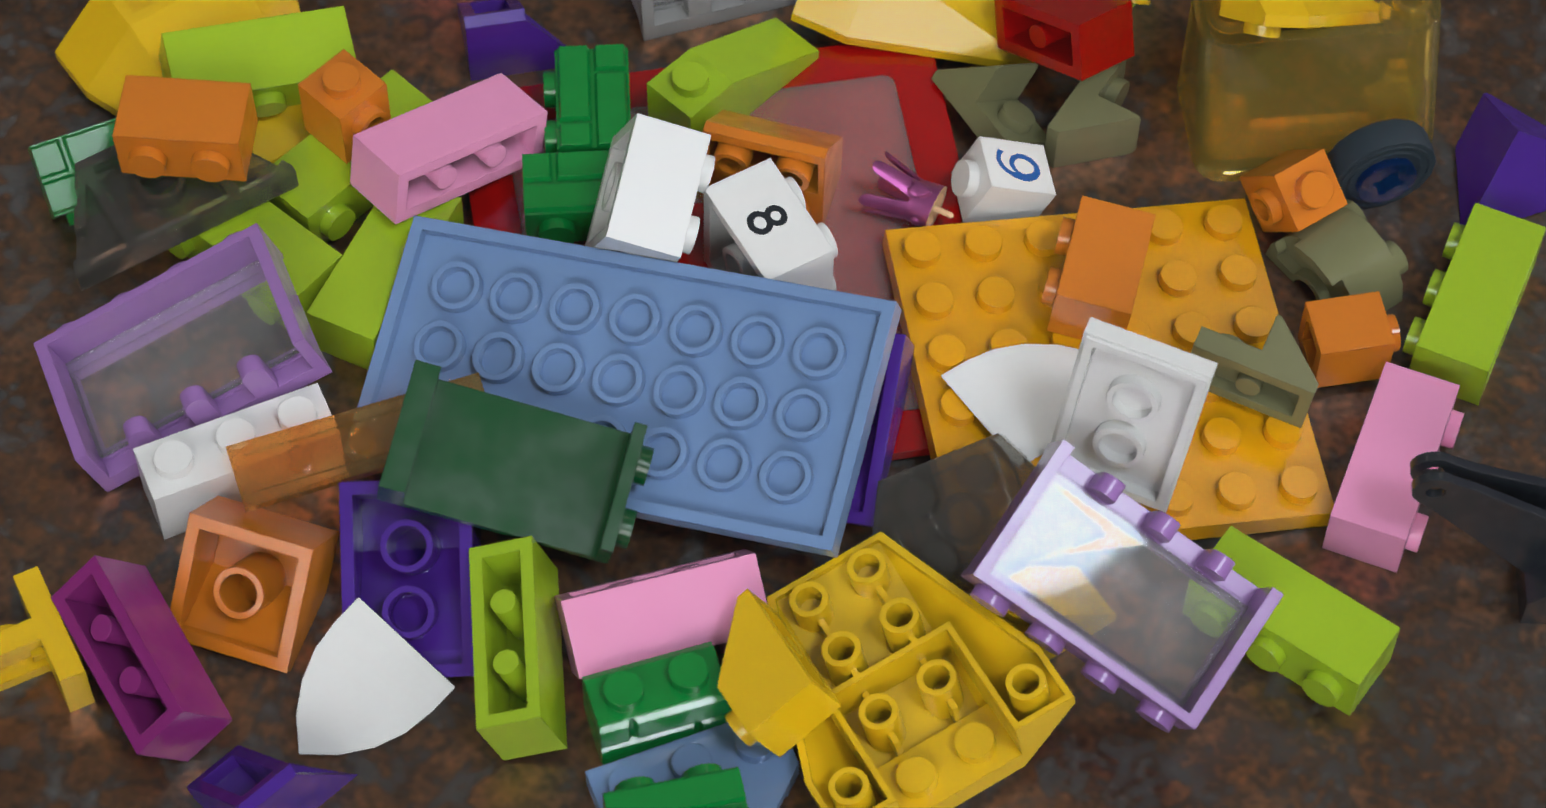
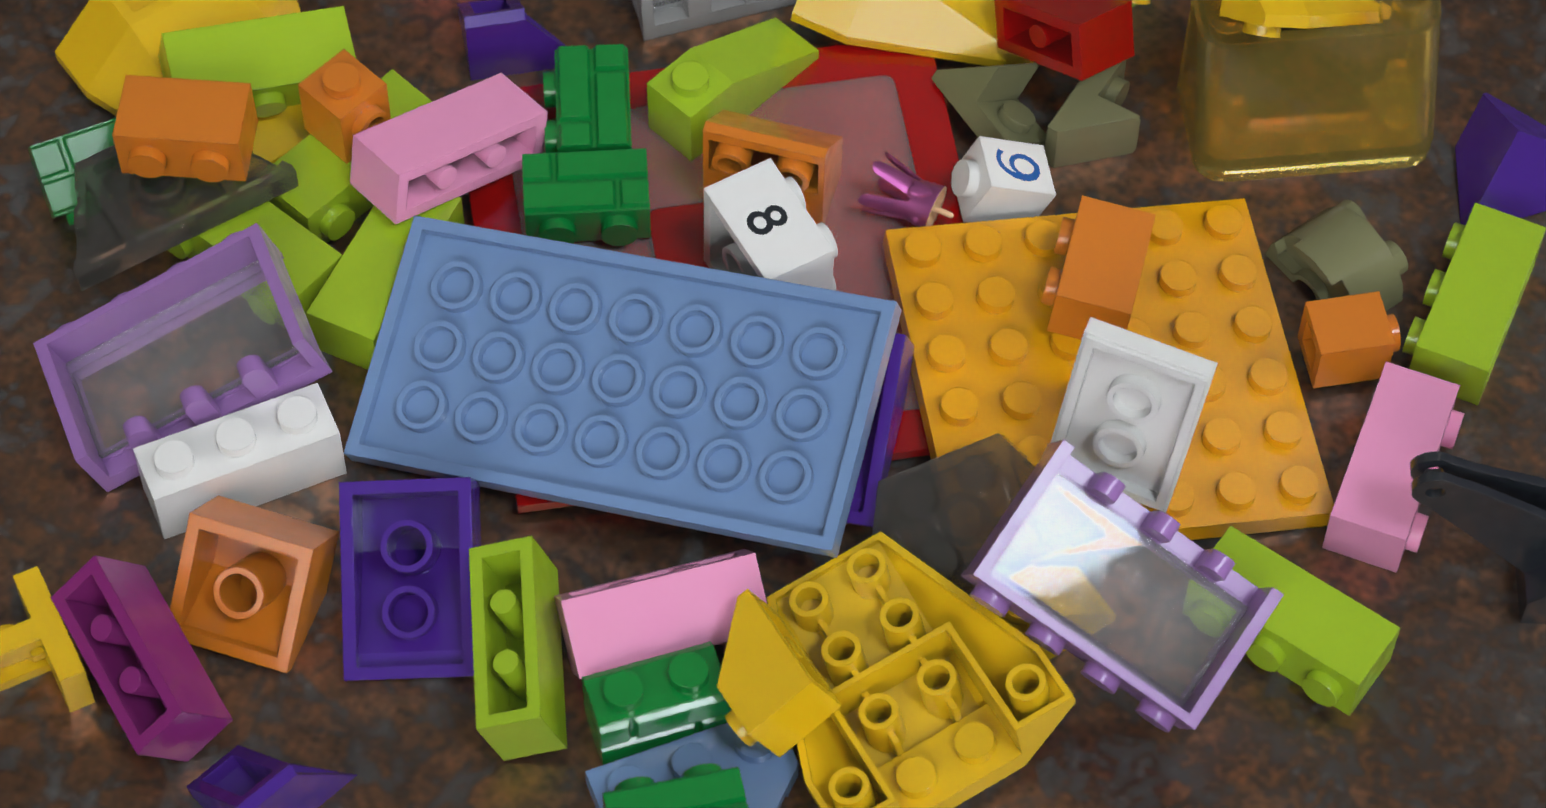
(318, 452): clear orange tile -> none
(364, 686): white sticker -> none
(513, 467): dark green panel -> none
(651, 190): white brick -> none
(1016, 391): white sticker -> none
(1265, 380): olive slope -> none
(1293, 190): orange brick -> none
(1382, 162): black wheel -> none

